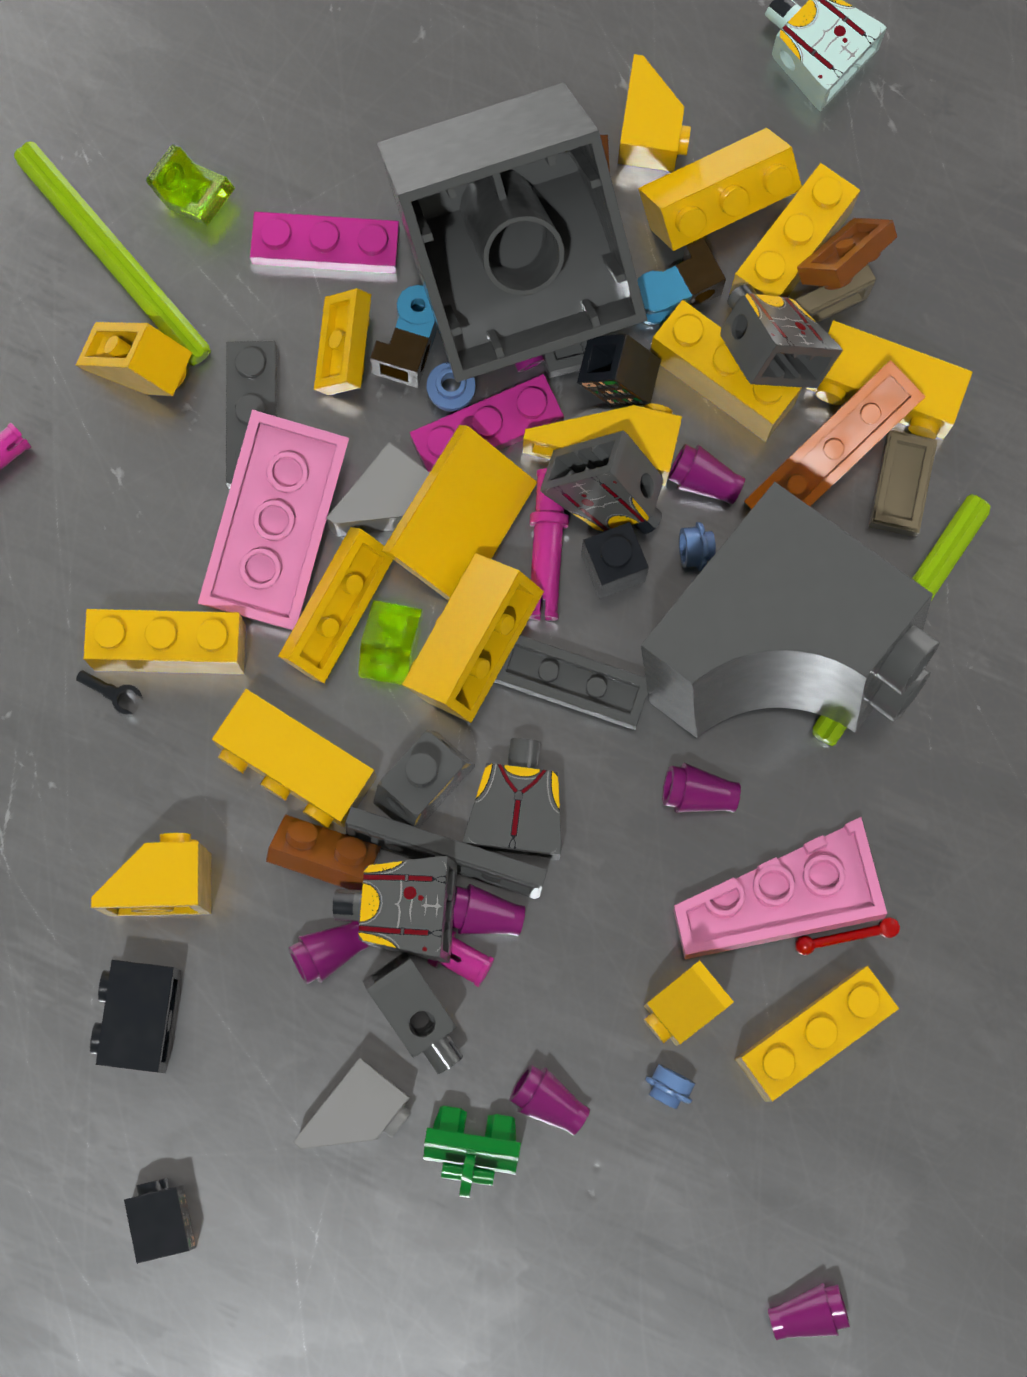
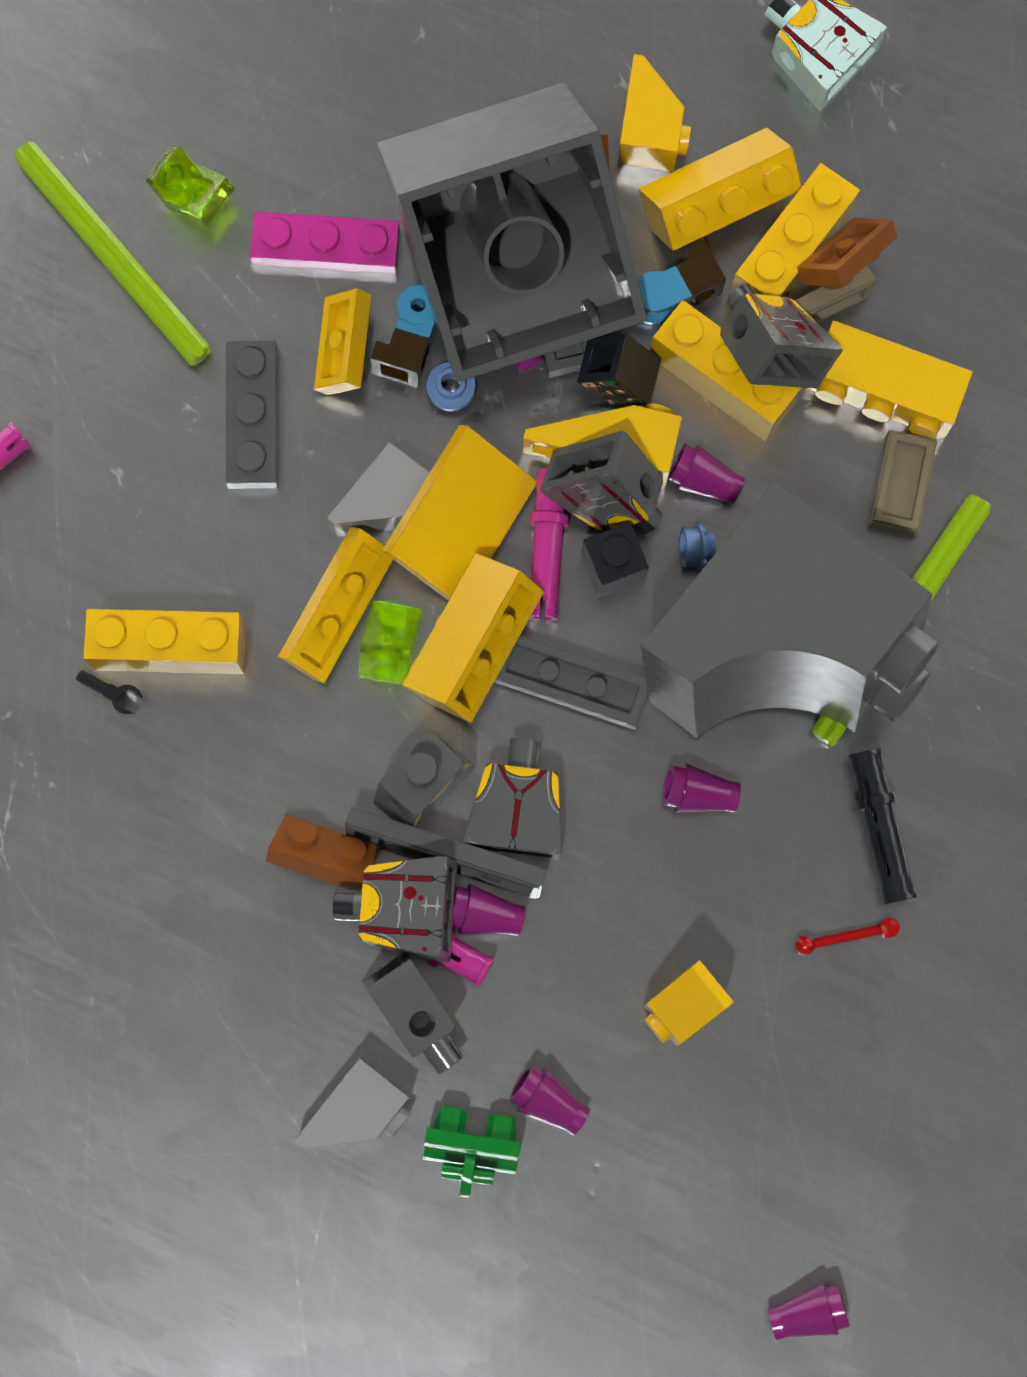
(135, 357): yellow slope -> none
(136, 1016): black brick -> none
(159, 1221): black brick -> none
(160, 880): yellow slope -> none
(273, 520): bright pink plate -> none
(292, 760): yellow brick -> none
(325, 951): magenta cone -> none
(496, 419): dark pink plate -> none
(670, 1087): medium blue plate -> none
(799, 894): bright pink wing -> none
(816, 1034): yellow brick -> none
(845, 437): orange plate -> none
(882, 826): none -> black pin

